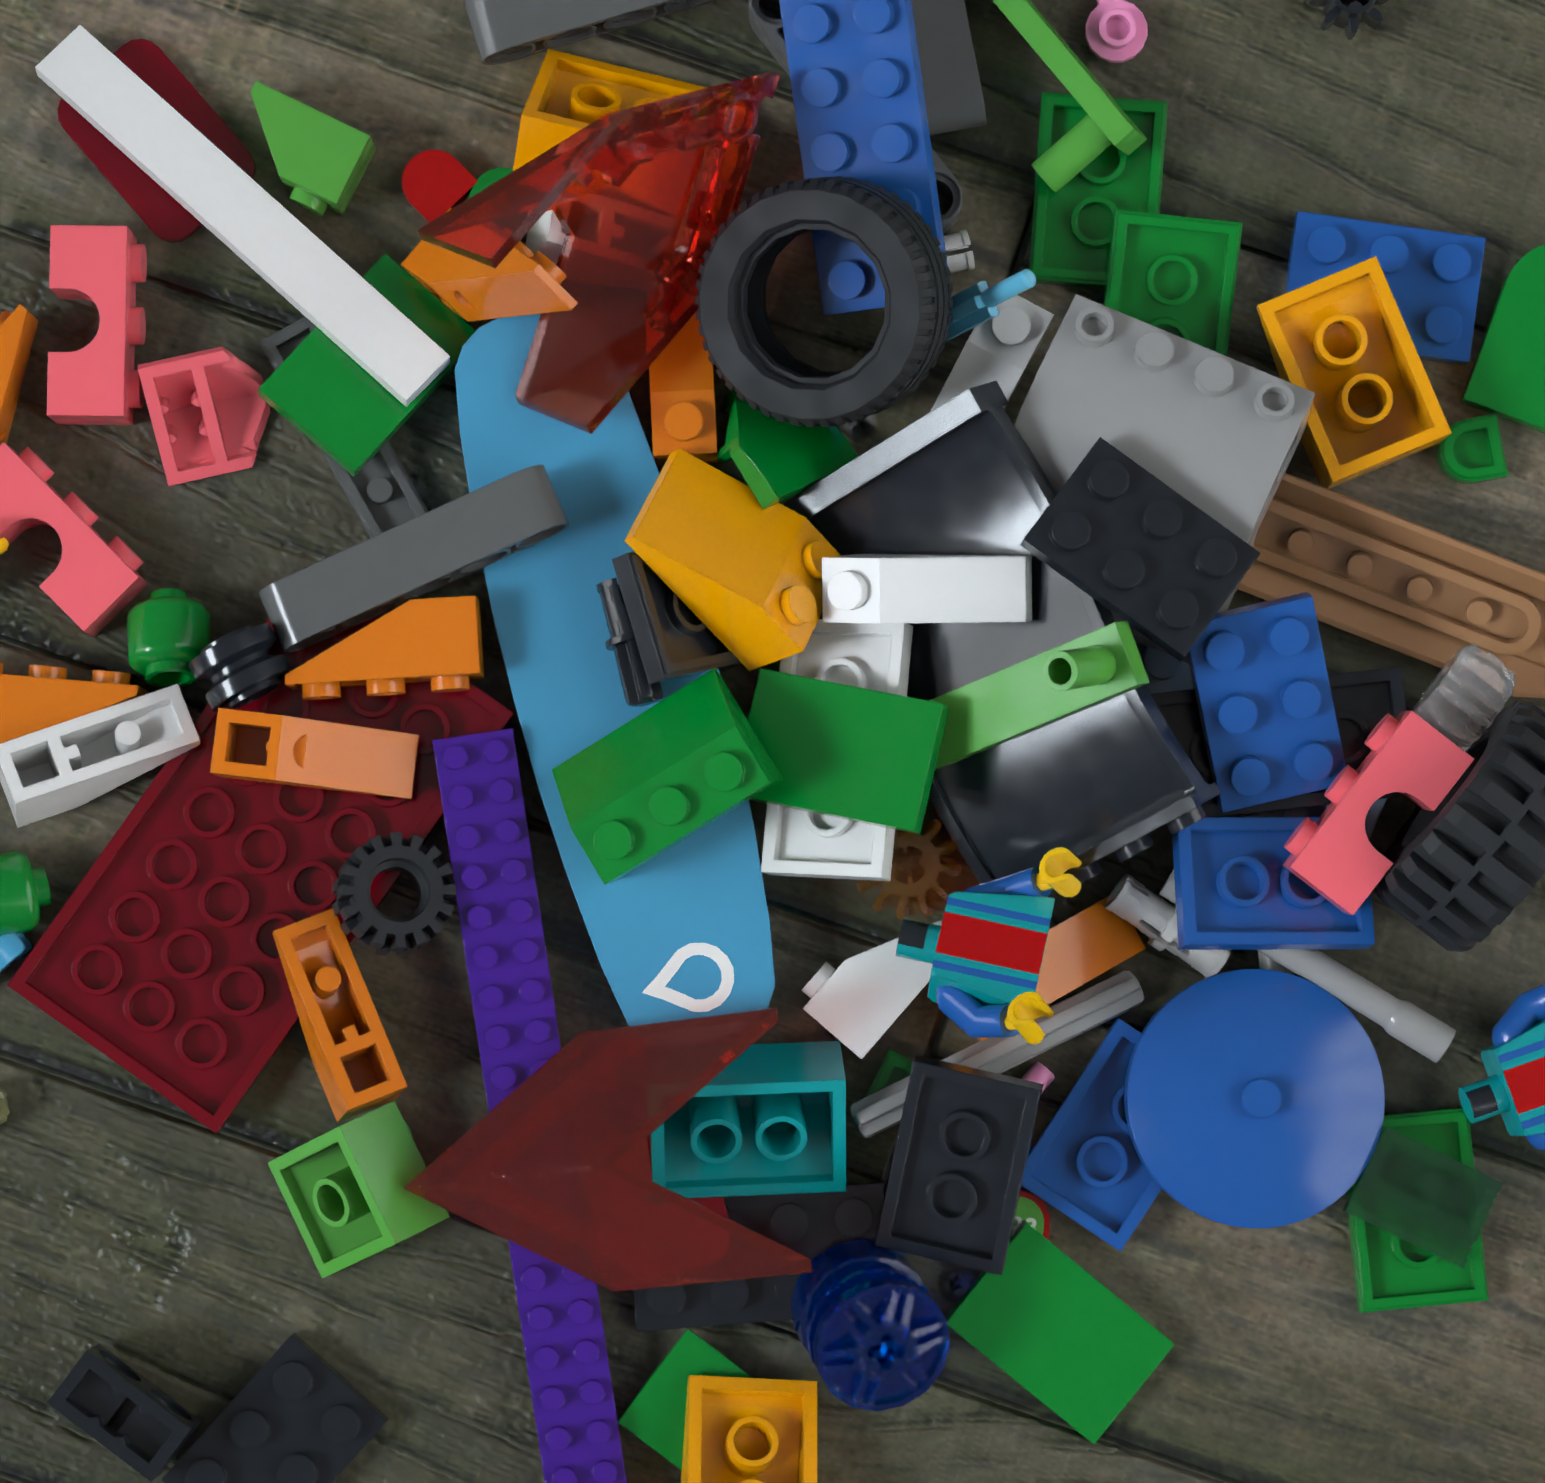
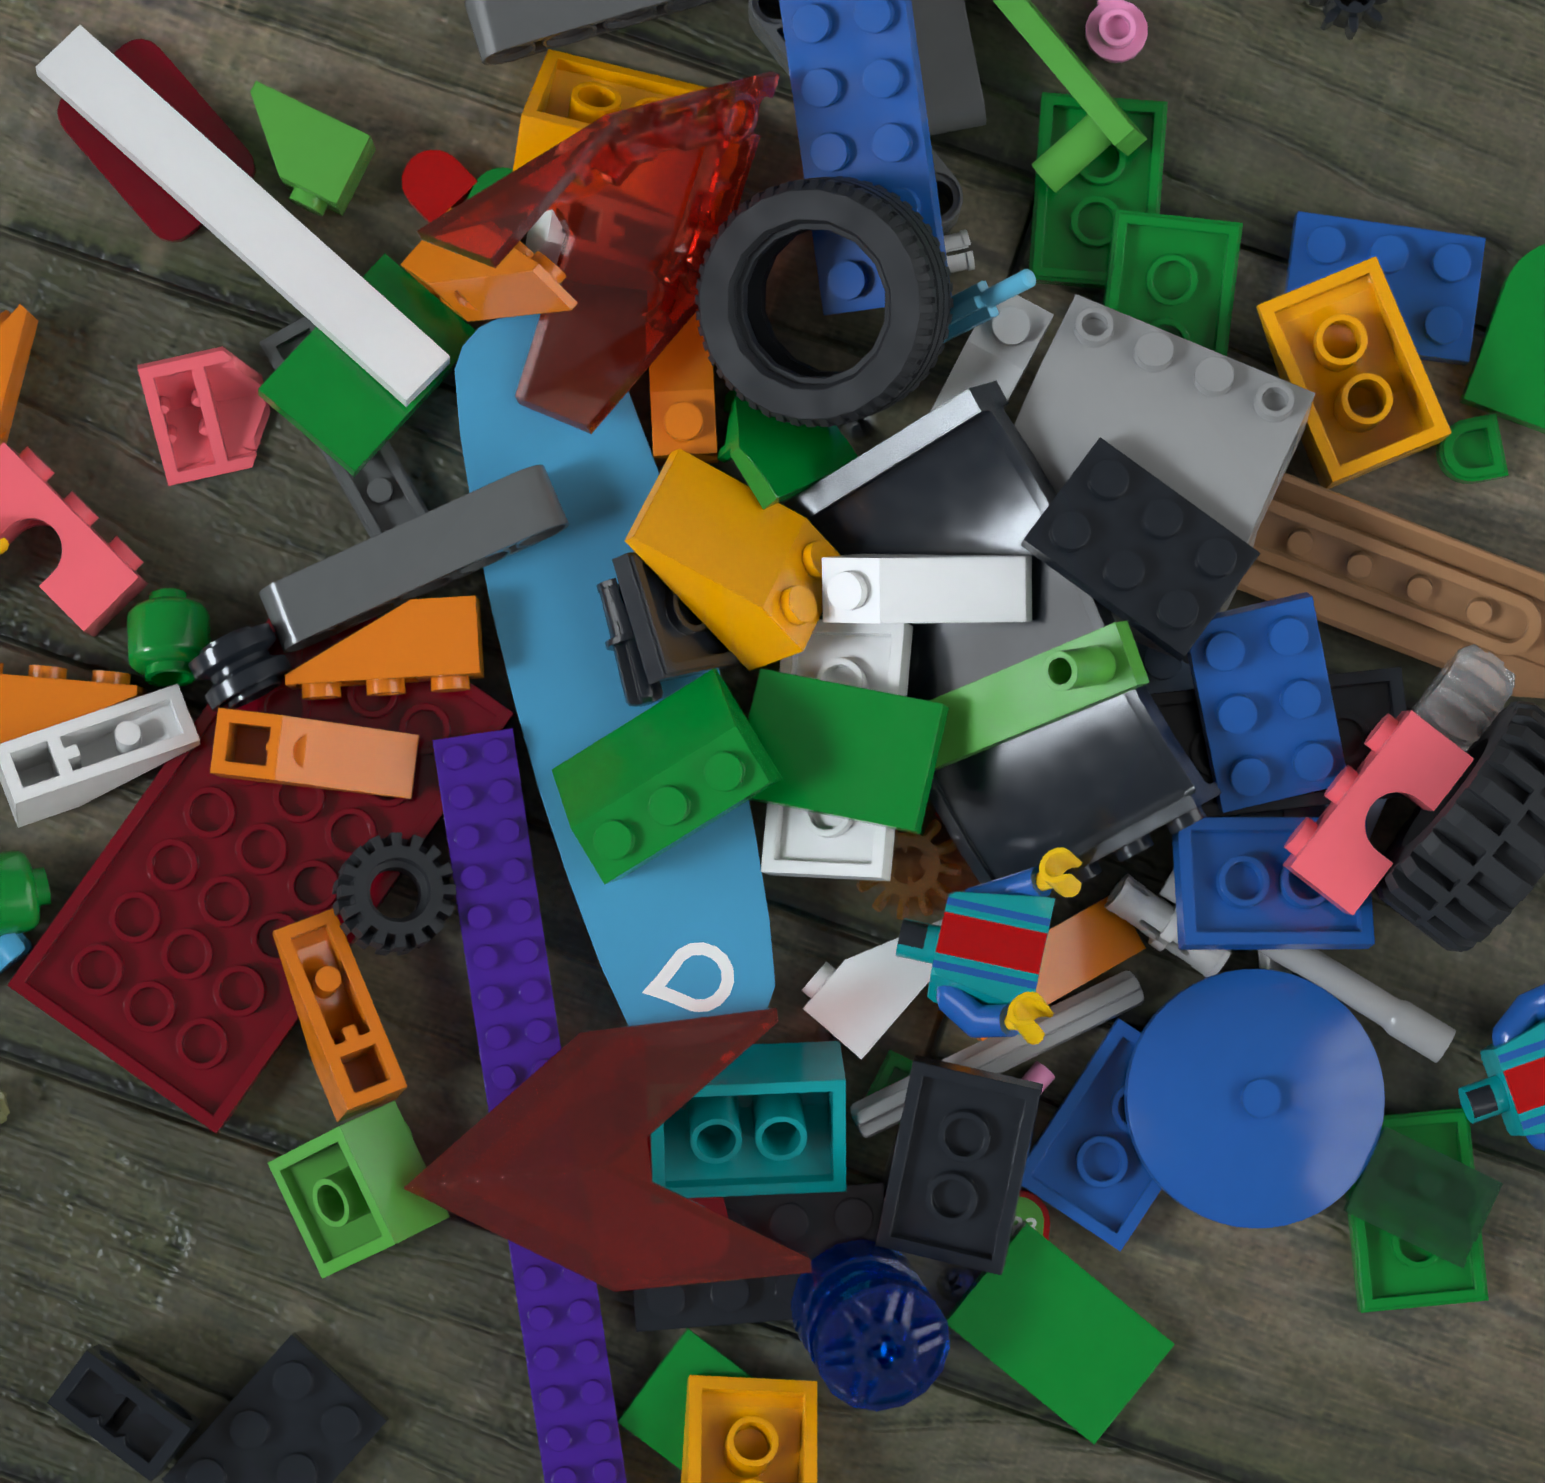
(100, 379): coral arch -> none

